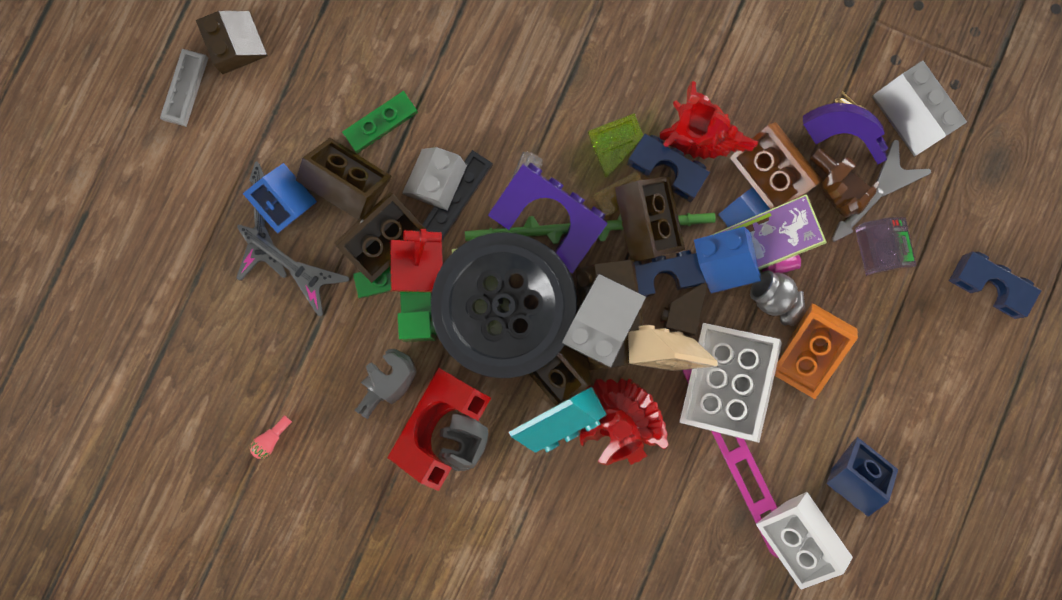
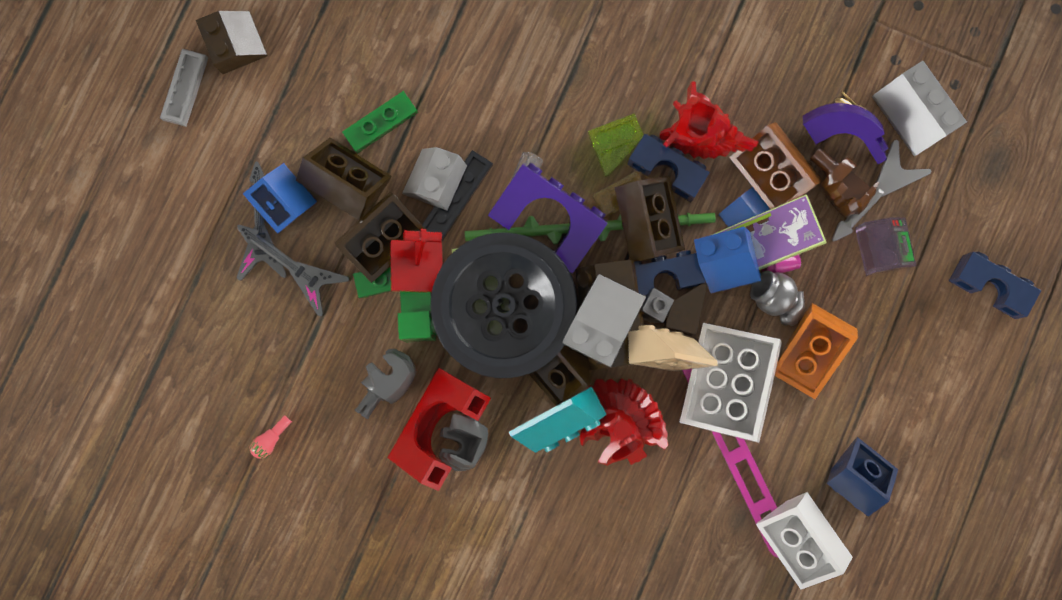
(656, 306): none -> flat silver bracket

